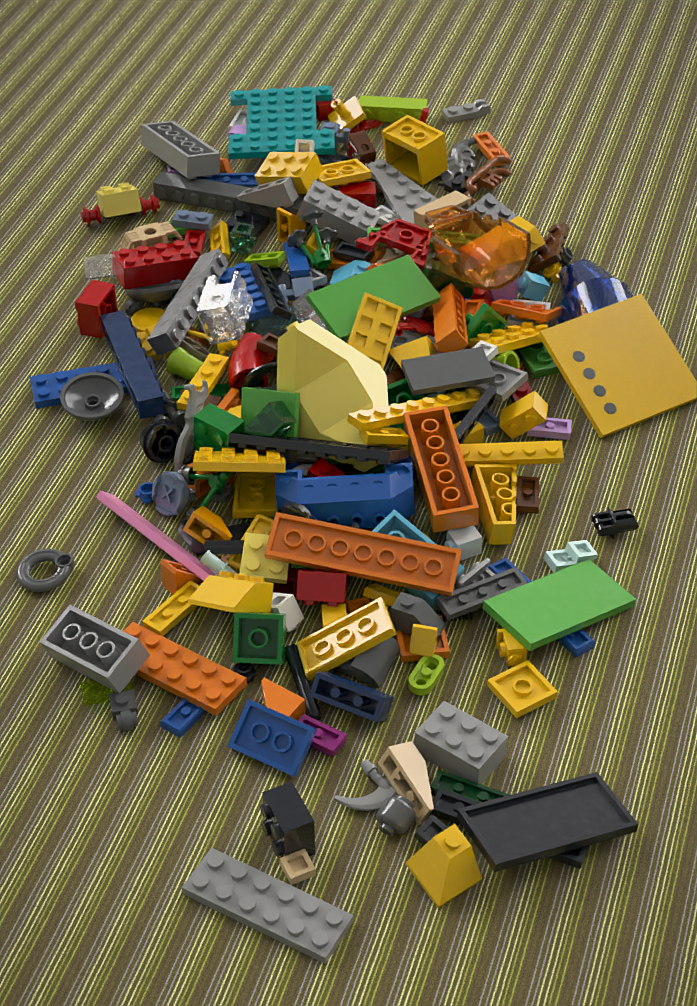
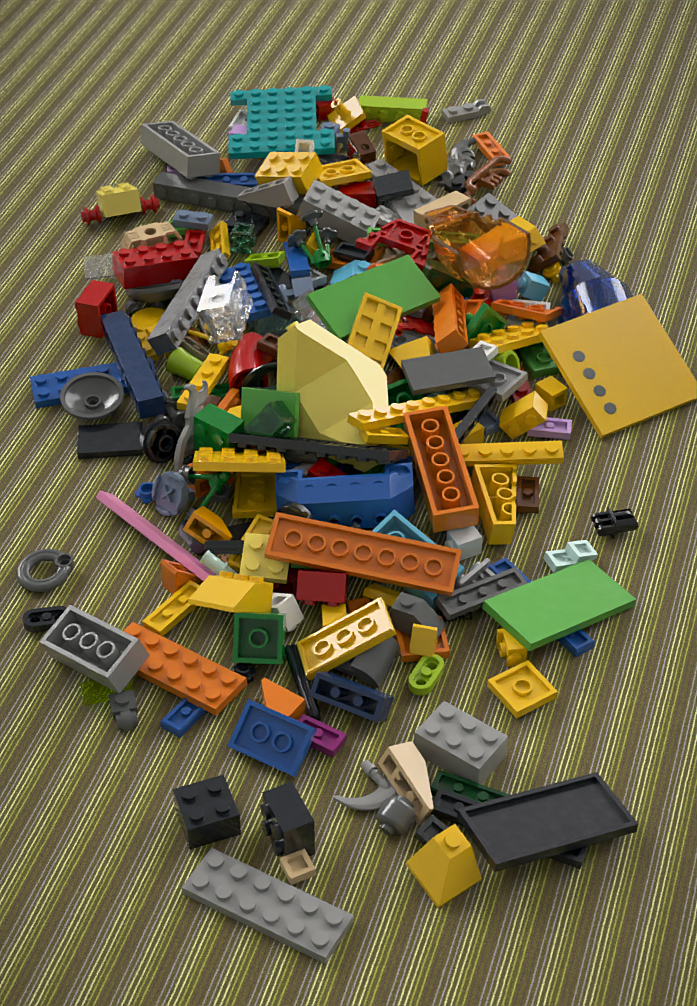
(42, 618): none -> black plate
(109, 440): none -> black tile
(207, 811): none -> black brick
(393, 186): none -> black tile
(552, 392): none -> yellow brick

